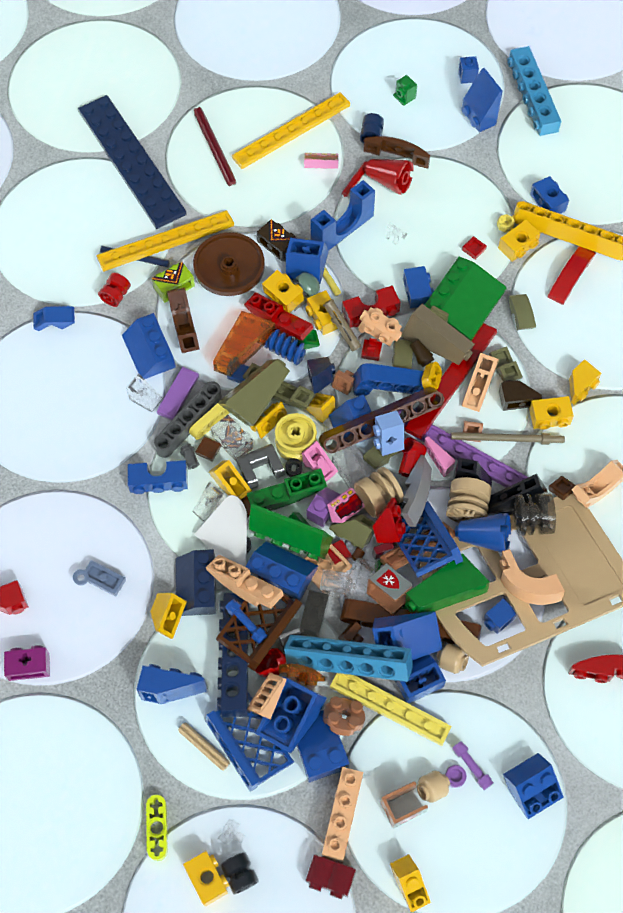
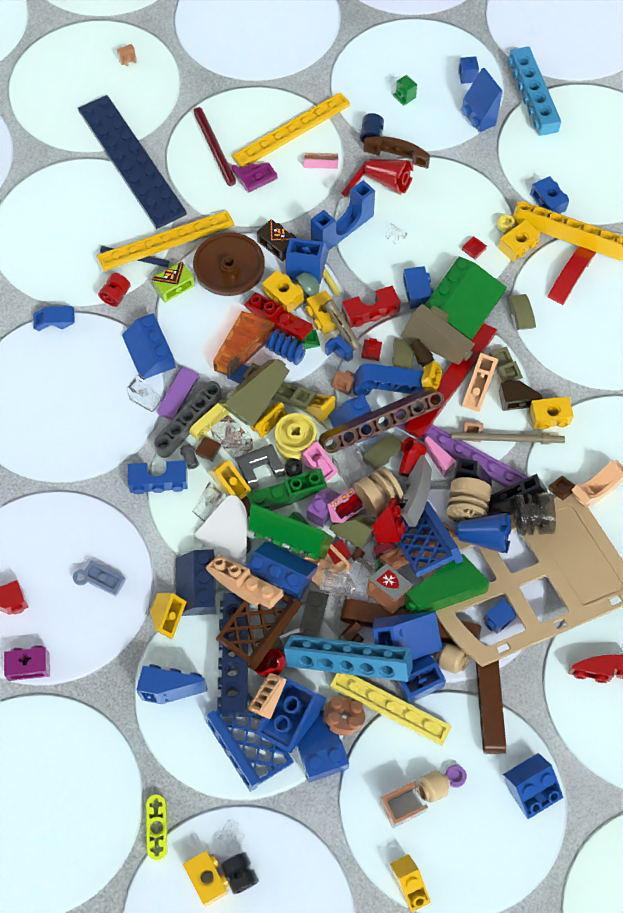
(126, 54): none -> nougat tile
(183, 320): reddish brown arch -> none
(204, 746): tan axle -> none
(234, 609): blue bar -> none
(255, 175): none -> magenta wing
(302, 673): clear orange slope -> none
(320, 373): dark blue slope -> none
(330, 876): dark red brick -> none
(341, 348): none -> blue bracket
(342, 815): light nougat brick -> none
(380, 326): light nougat brick -> none
(389, 433): light blue brick -> none
(484, 781): medium lavender bar -> none
(491, 708): none -> reddish brown beam
(526, 588): light nougat arch -> none
(582, 380): yellow slope -> none

